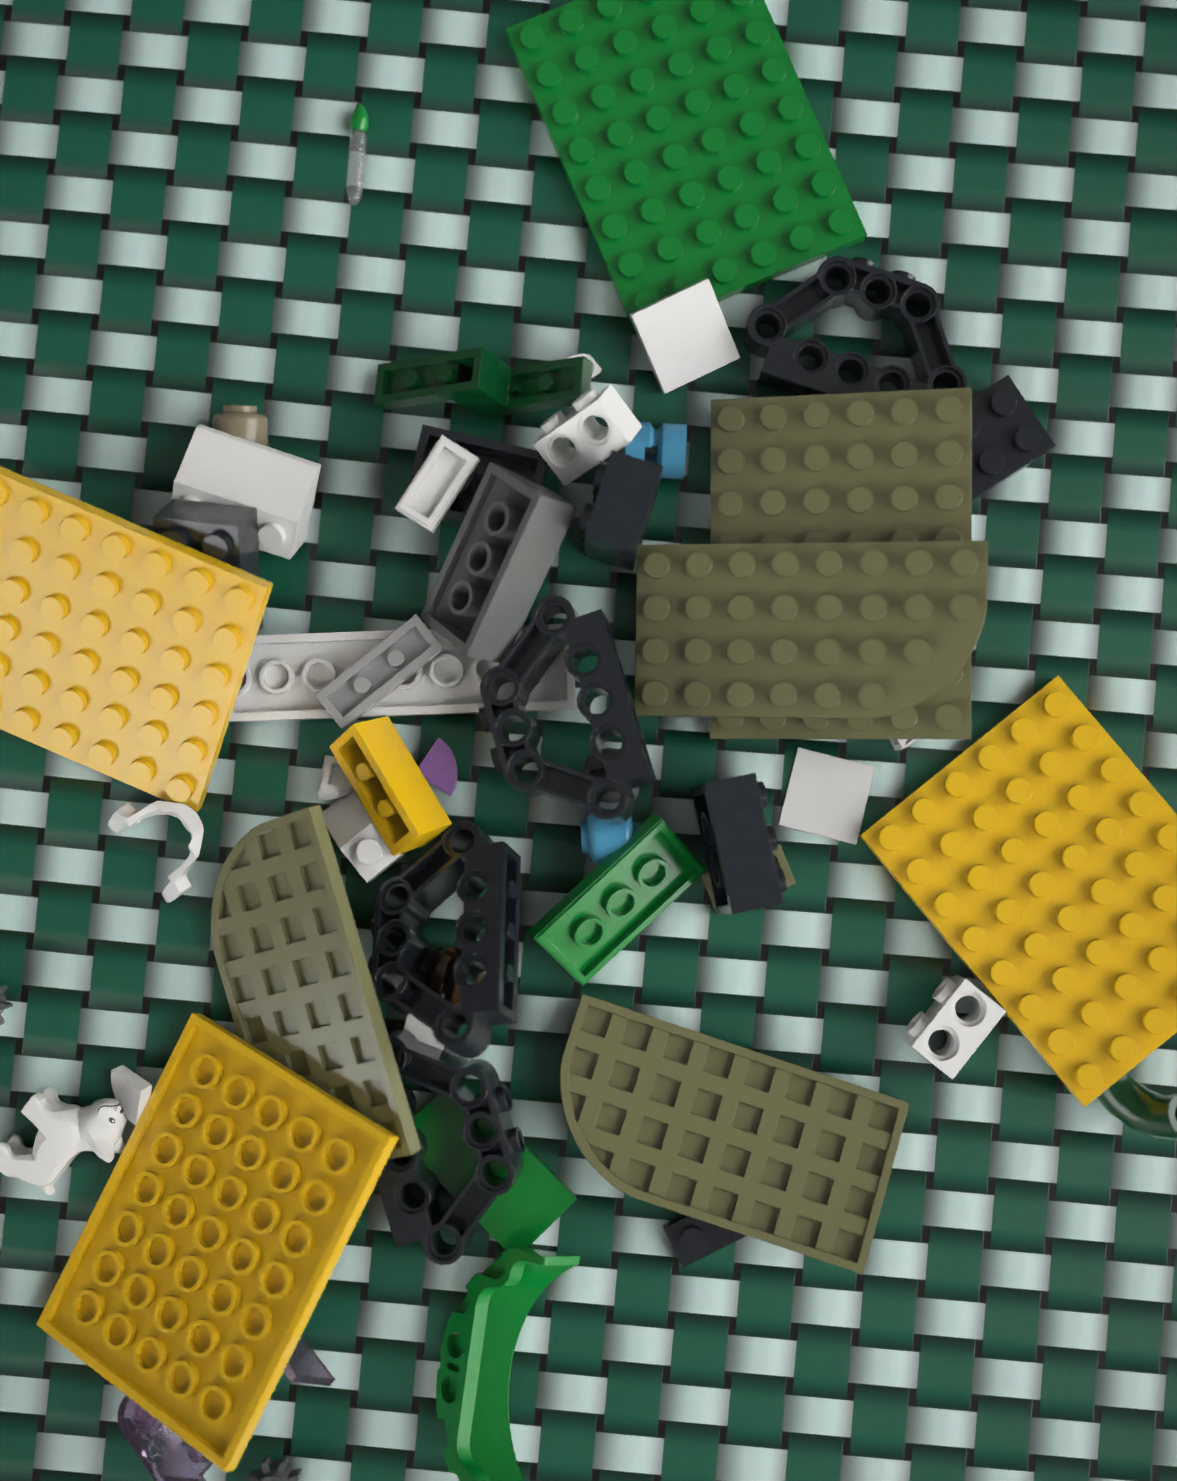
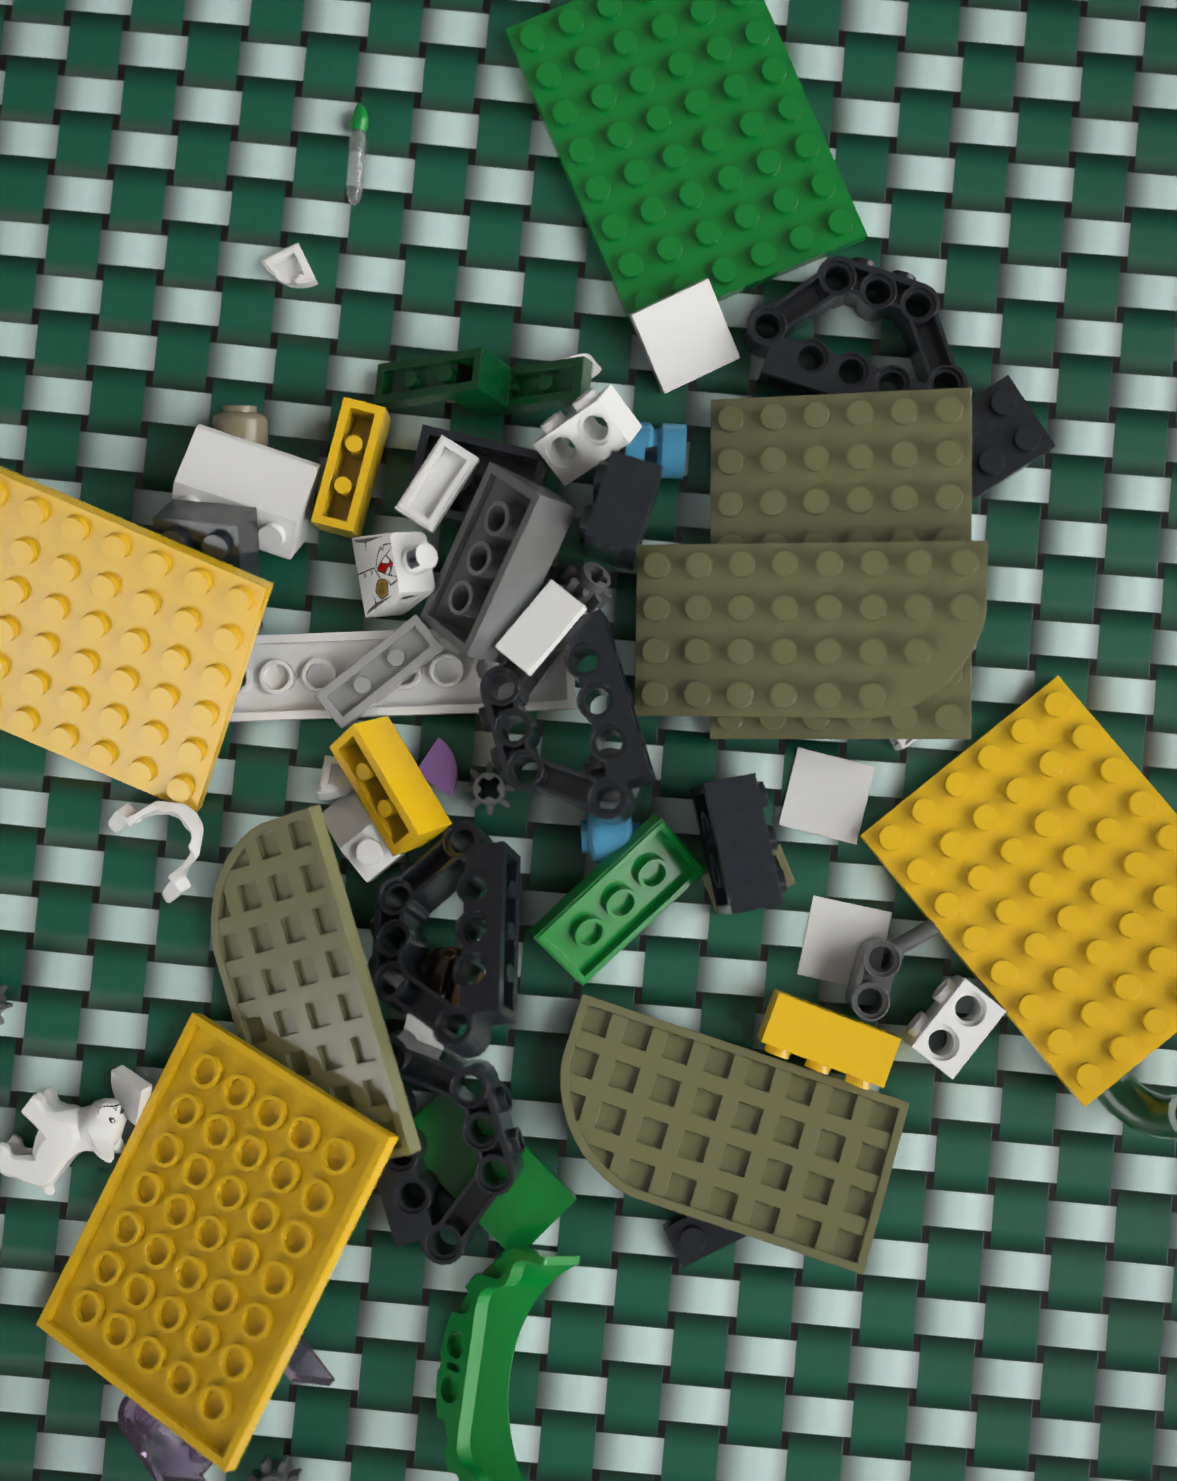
(290, 268): none -> white tile
(351, 468): none -> yellow brick
(394, 571): none -> white torso
(477, 789): none -> dark grey gear
(540, 627): none -> white tile
(587, 584): none -> dark grey gear
(828, 1040): none -> yellow brick
(834, 936): none -> white sticker
(881, 979): none -> dark grey beam

